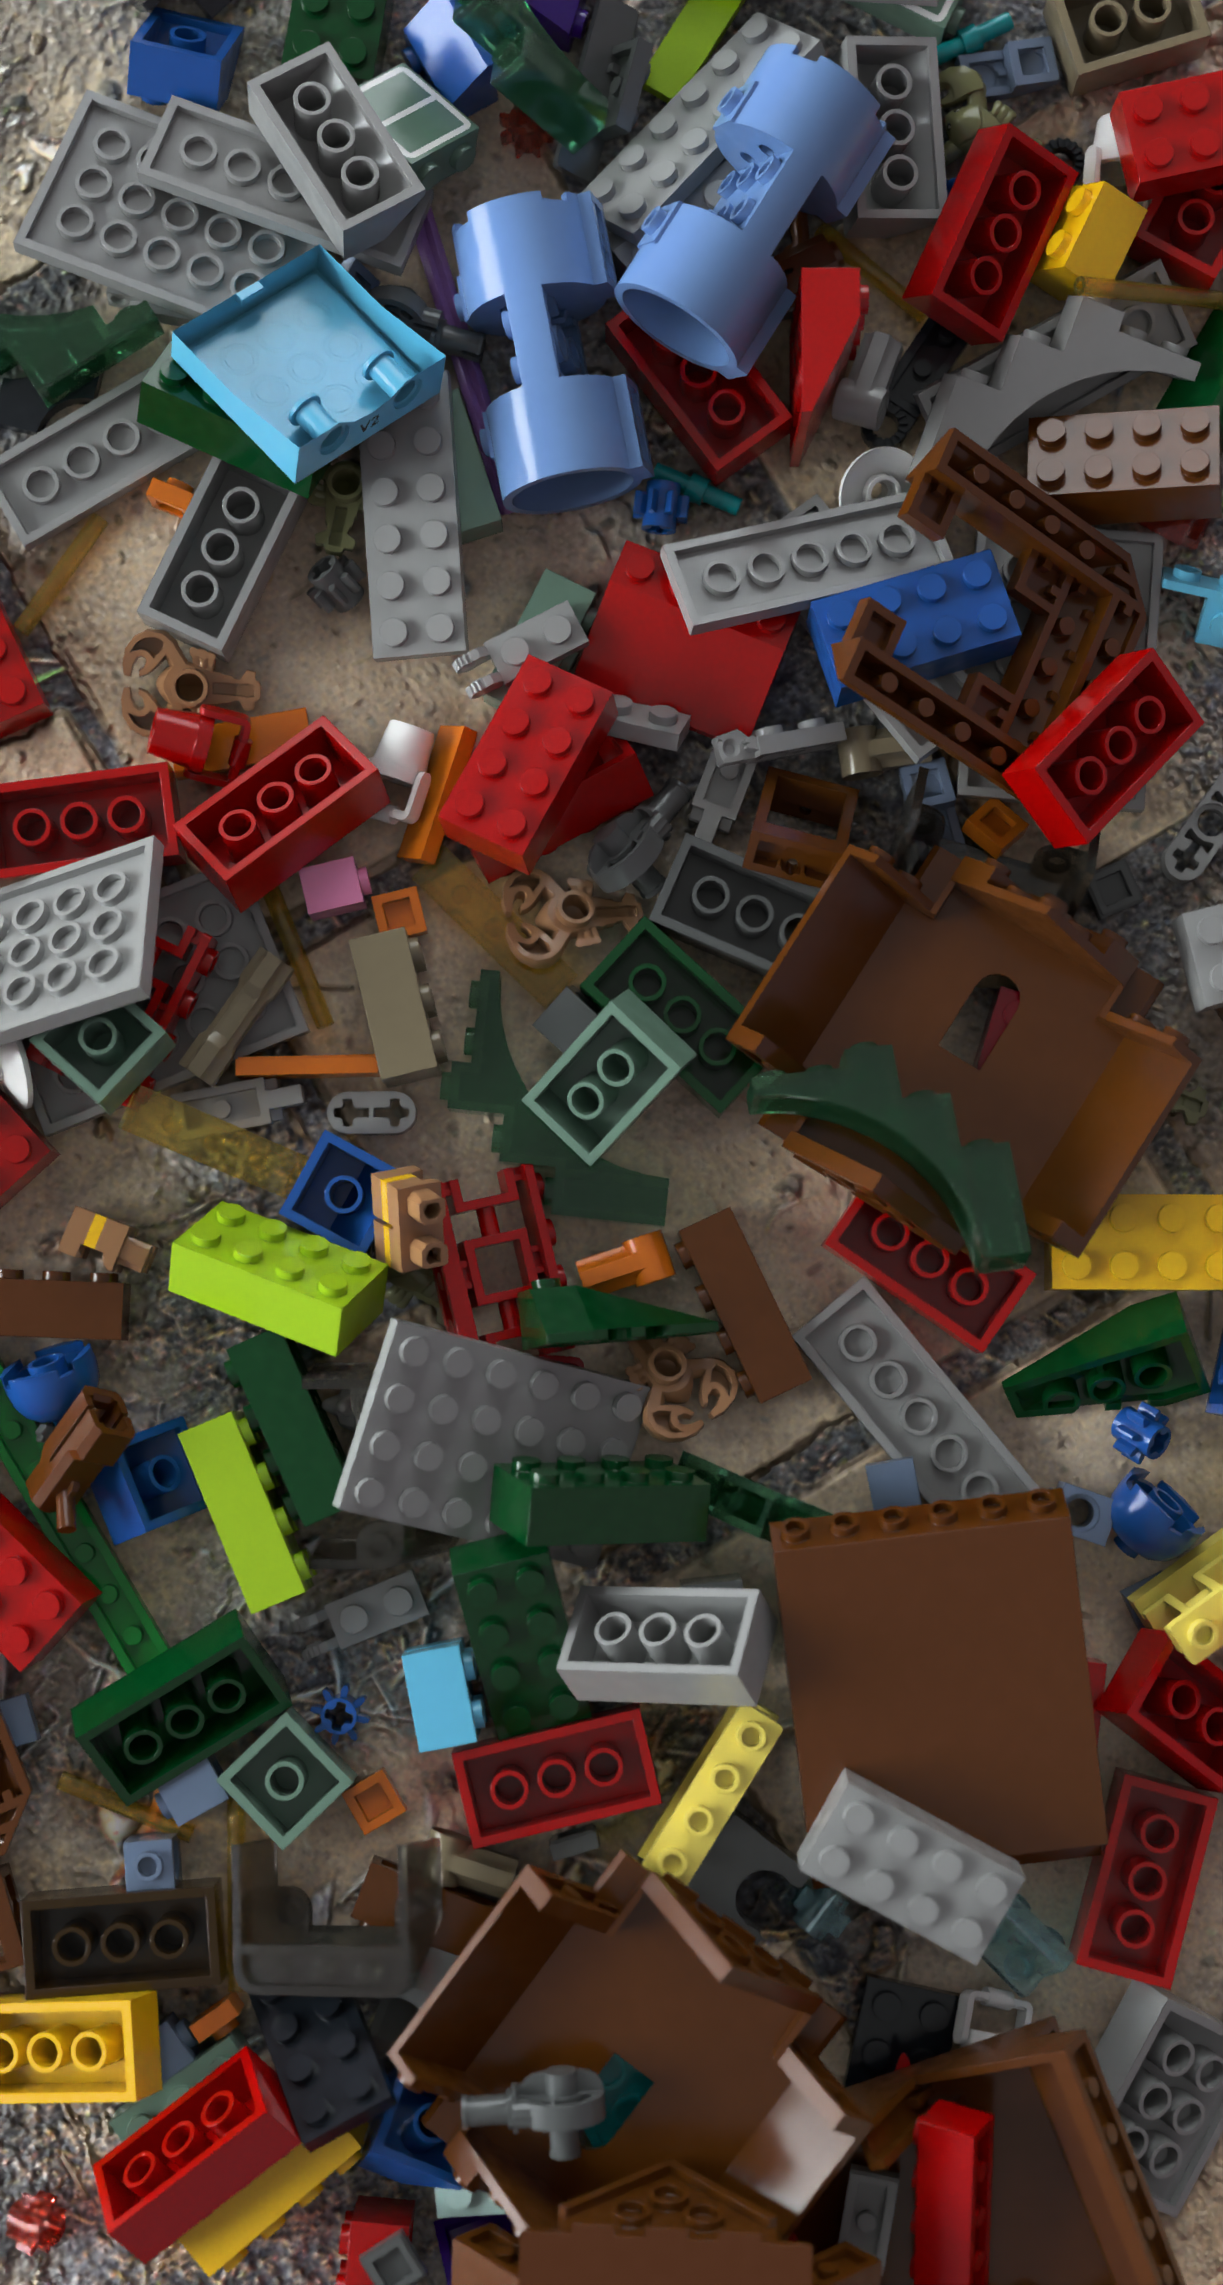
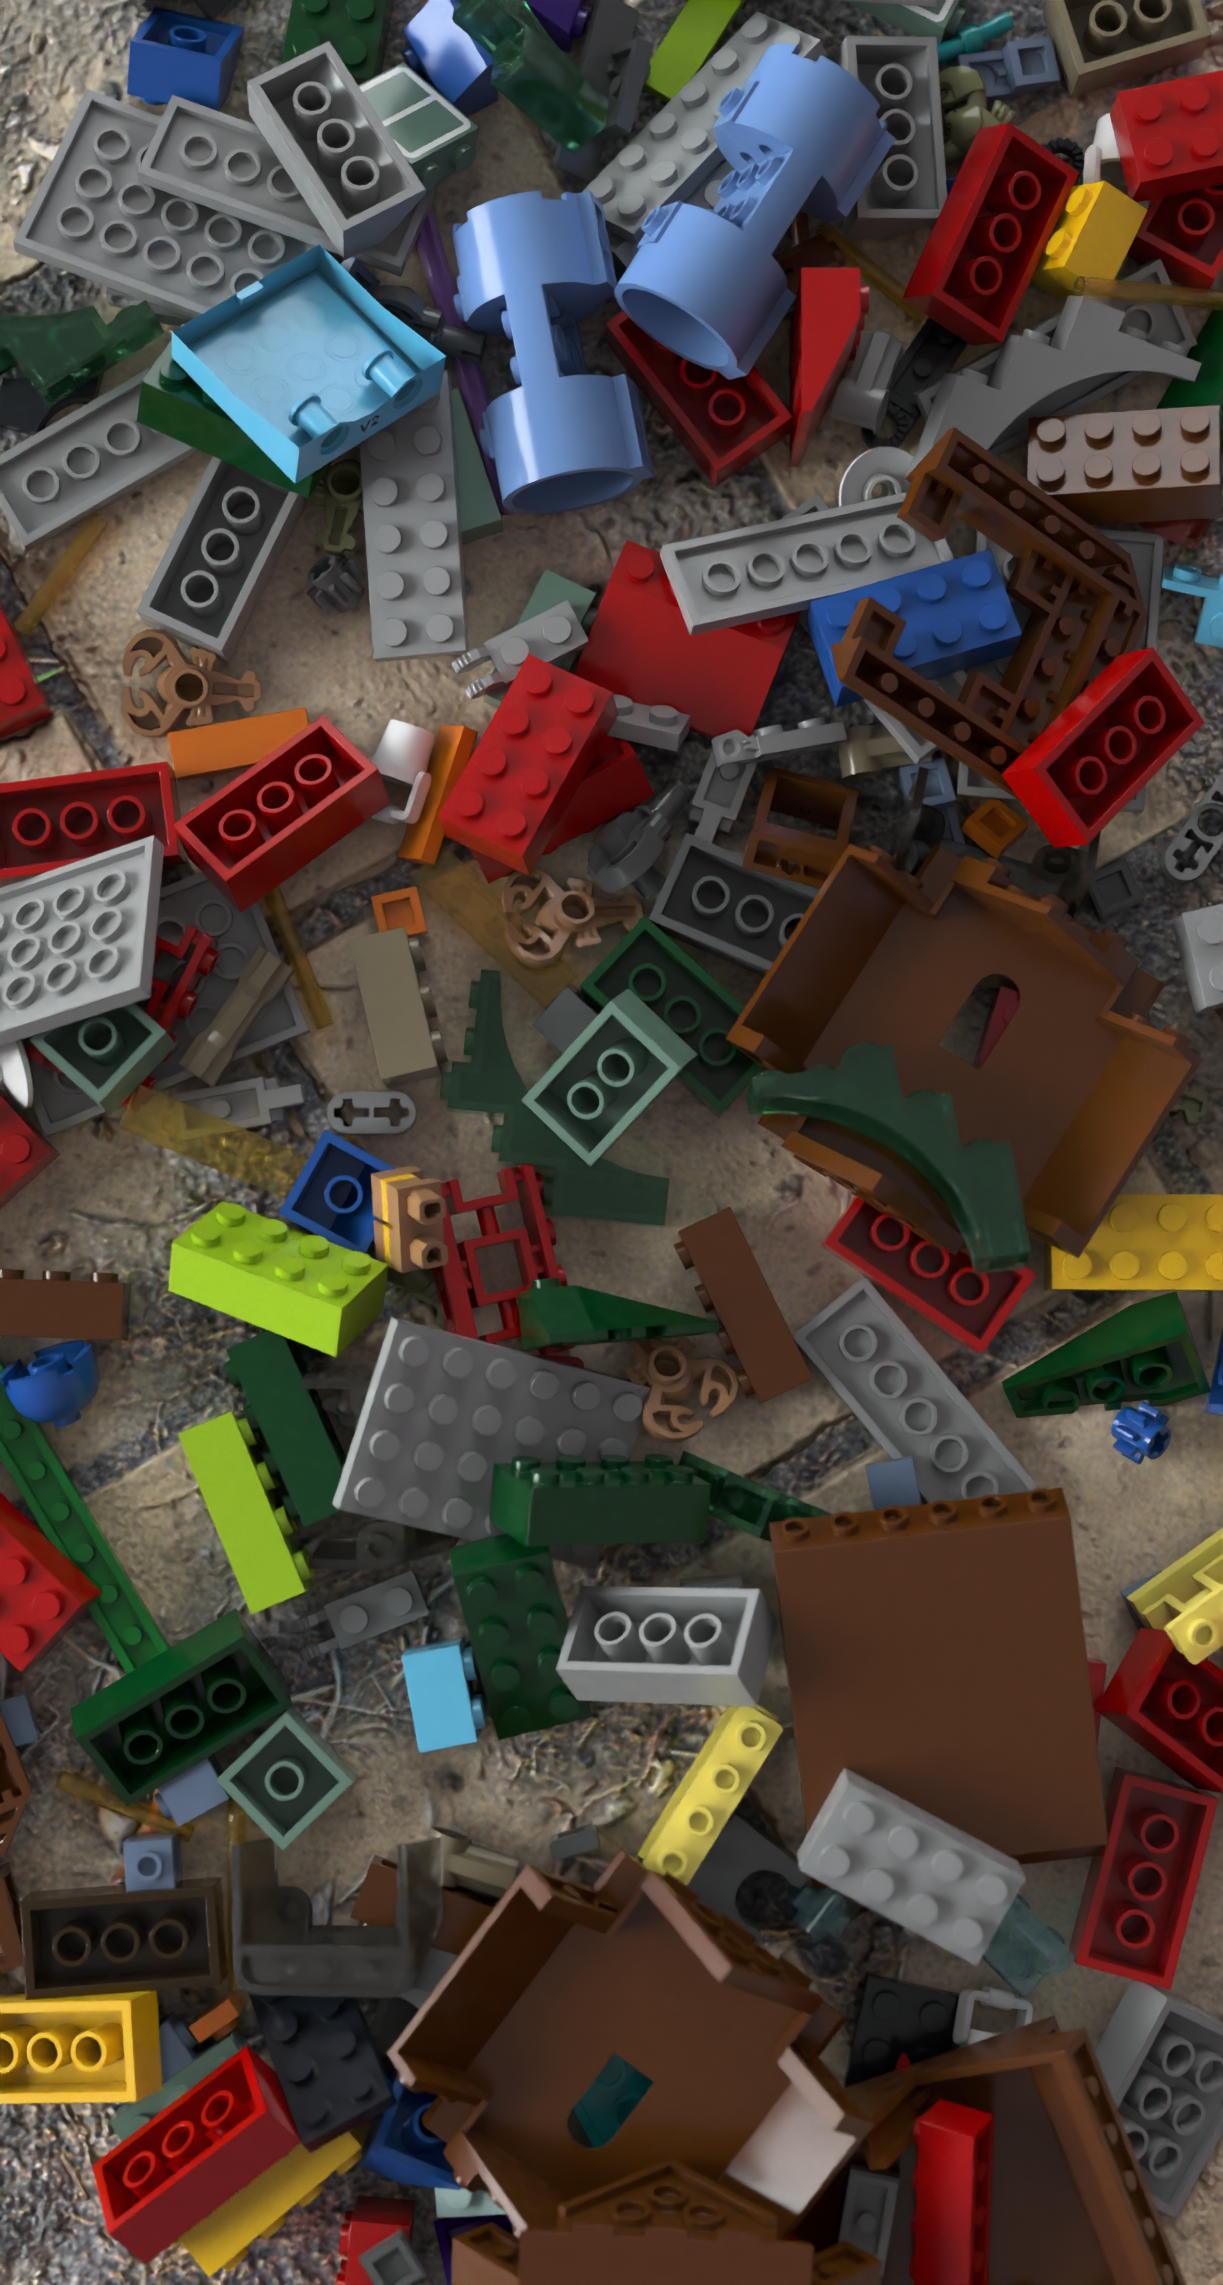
(35, 2222): clear red gear -> none
(78, 1452): reddish brown piece -> none
(112, 1238): medium nougat hips -> none
(148, 1484): blue slope -> none
(170, 496): orange plate -> none
(186, 740): red piece -> none
(307, 1066): orange tile -> none
(335, 888): bright pink brick -> none
(352, 1707): blue gear -> none
(374, 1801): orange plate -> none
(522, 140): clear red gear -> none
(547, 2101): dark grey pin -> none
(556, 1776): red brick -> none
(634, 1263): orange piece -> none
(661, 507): blue gear -> none
(699, 489): teal bar -> none
(1098, 1522): sand blue brick -> none
(1152, 1519): blue cylinder -> none

